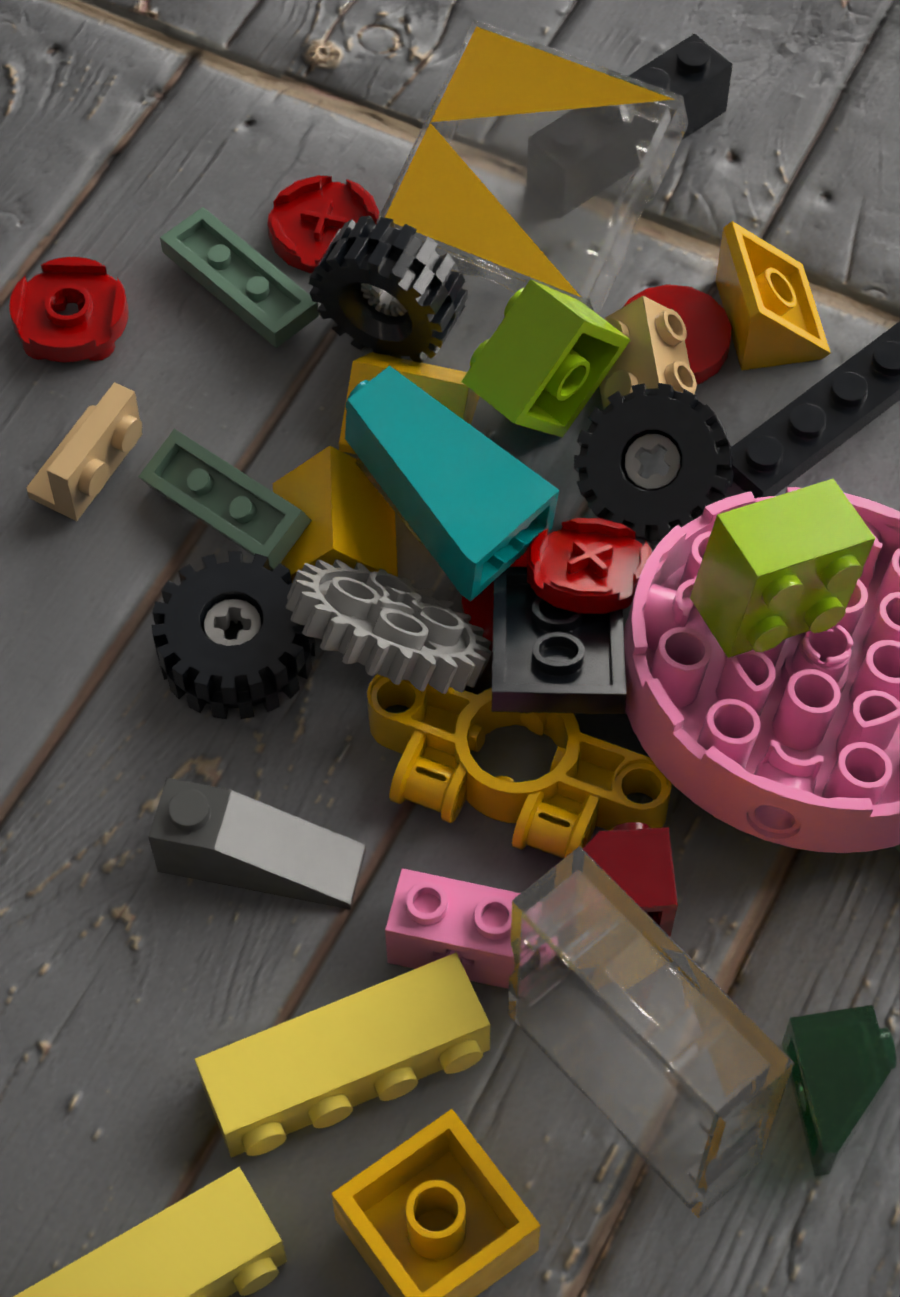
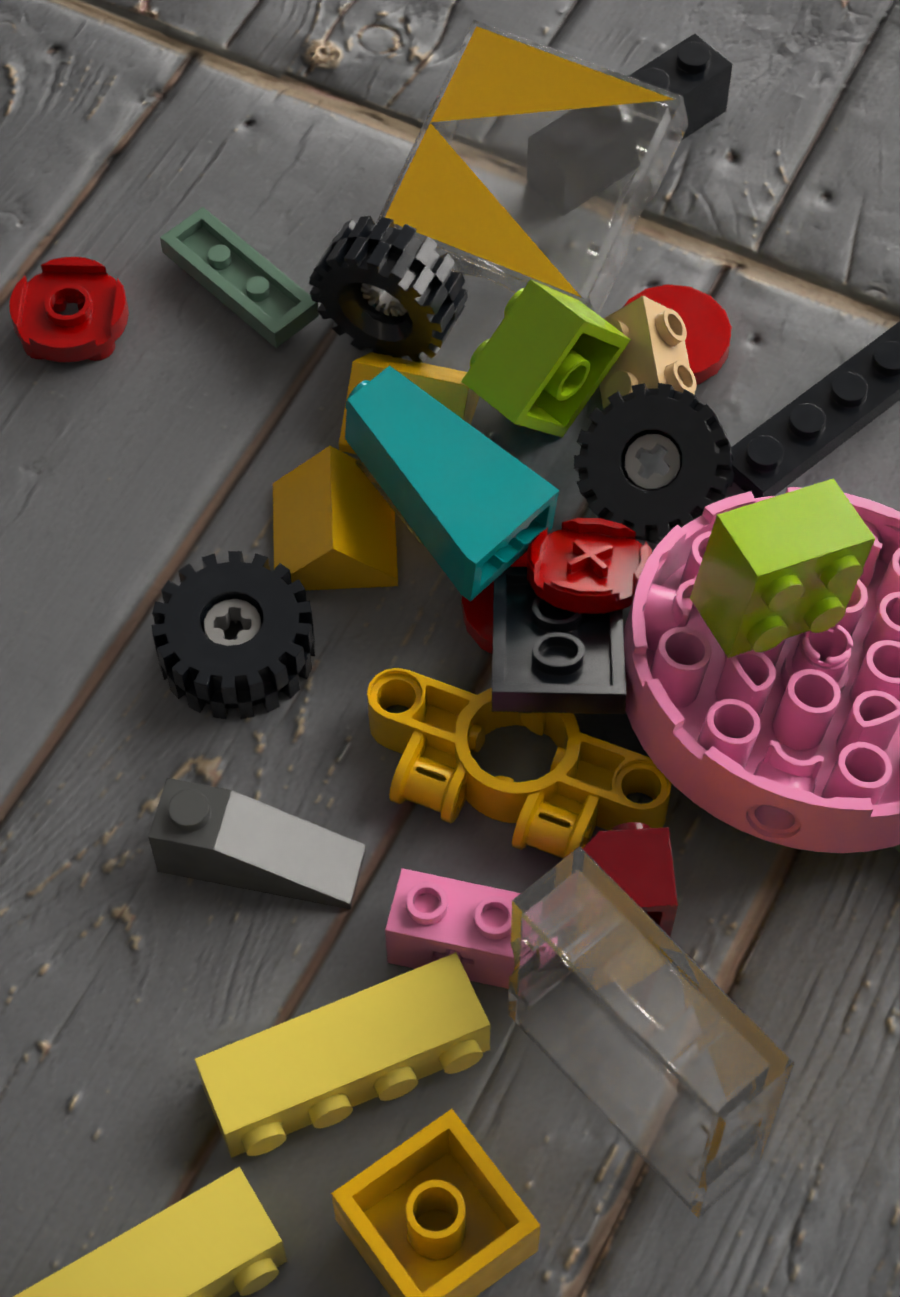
(88, 454): tan bracket -> none
(225, 498): sand green plate -> none
(310, 216): red tile -> none
(388, 626): light grey gear -> none
(767, 303): yellow slope -> none
(836, 1076): clear green slope -> none

